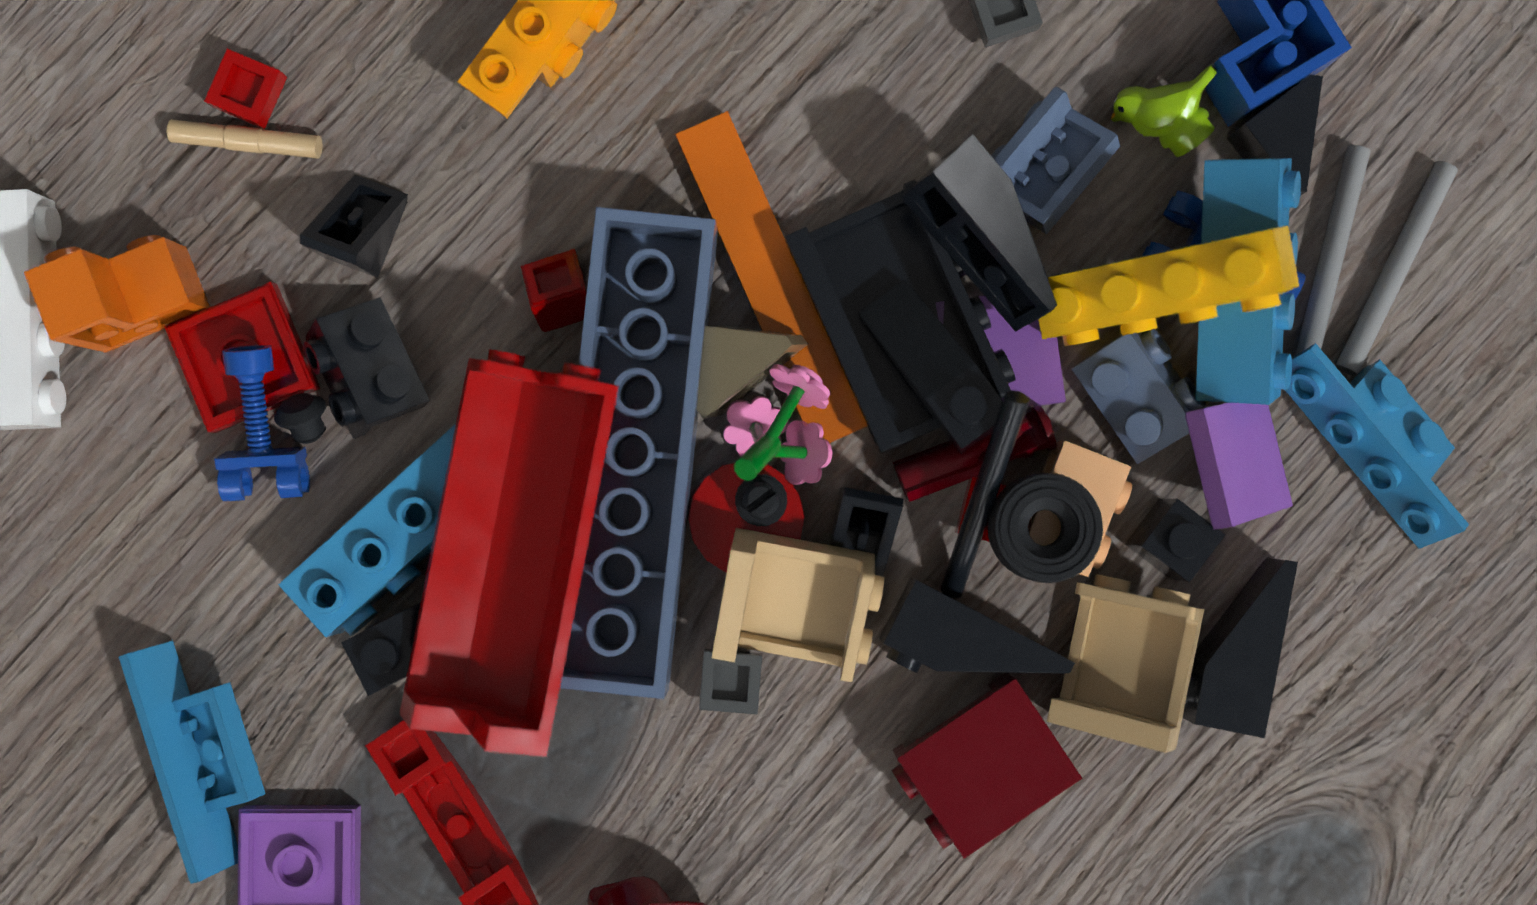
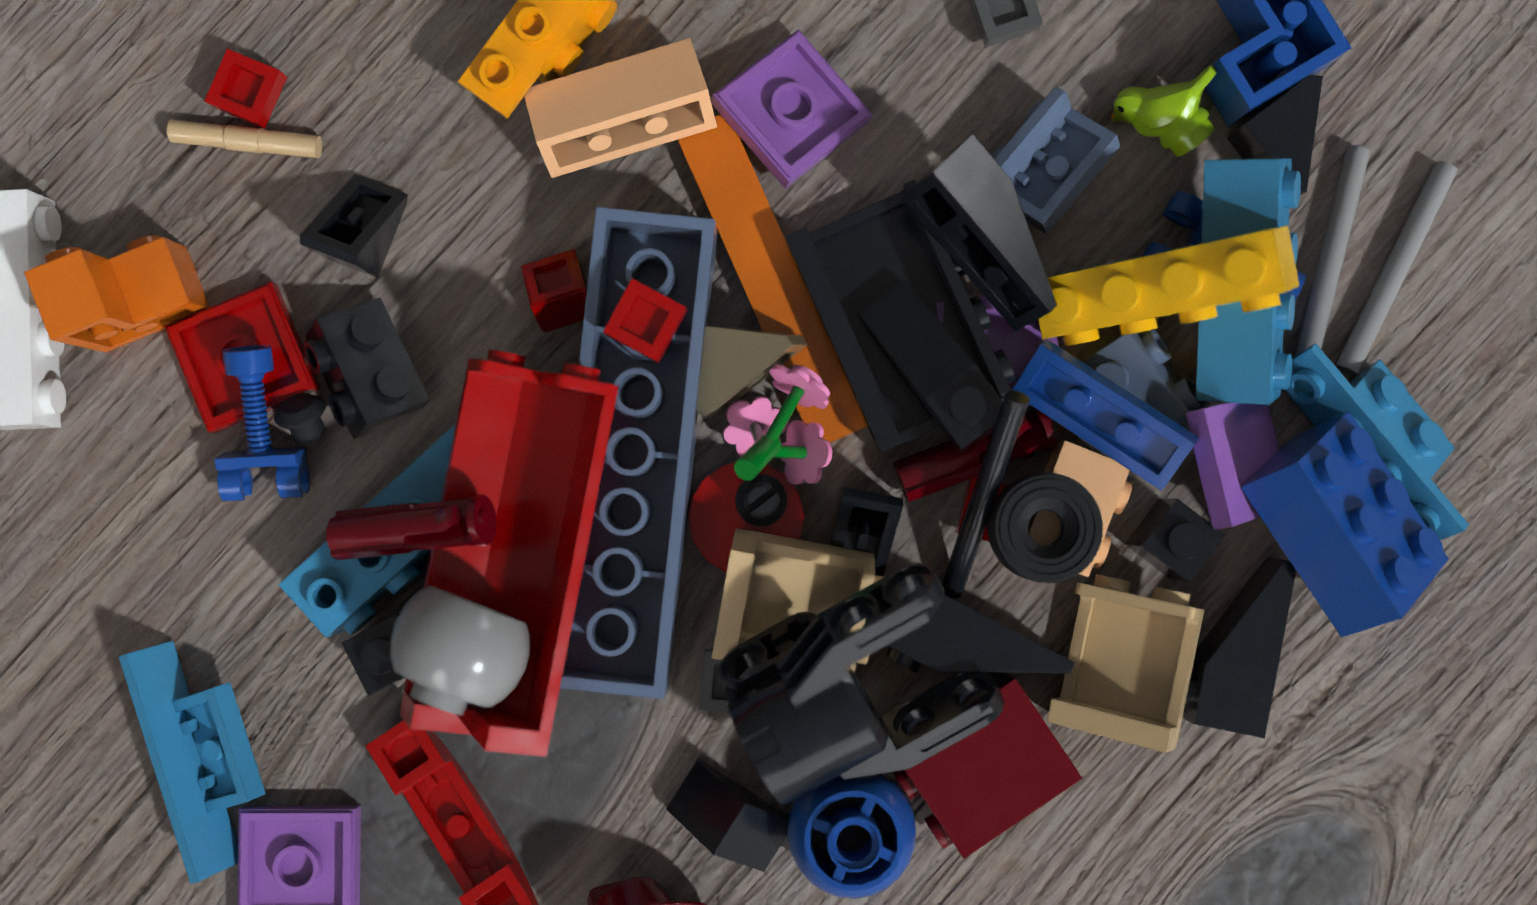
(411, 527): none -> dark red piece
(458, 650): none -> light grey wheel
(620, 108): none -> light nougat brick
(645, 320): none -> red plate
(728, 817): none -> black slope
(791, 108): none -> medium lavender tile
(808, 712): none -> black piece
(857, 871): none -> blue wheel
(1105, 414): none -> blue plate
(1346, 525): none -> blue brick

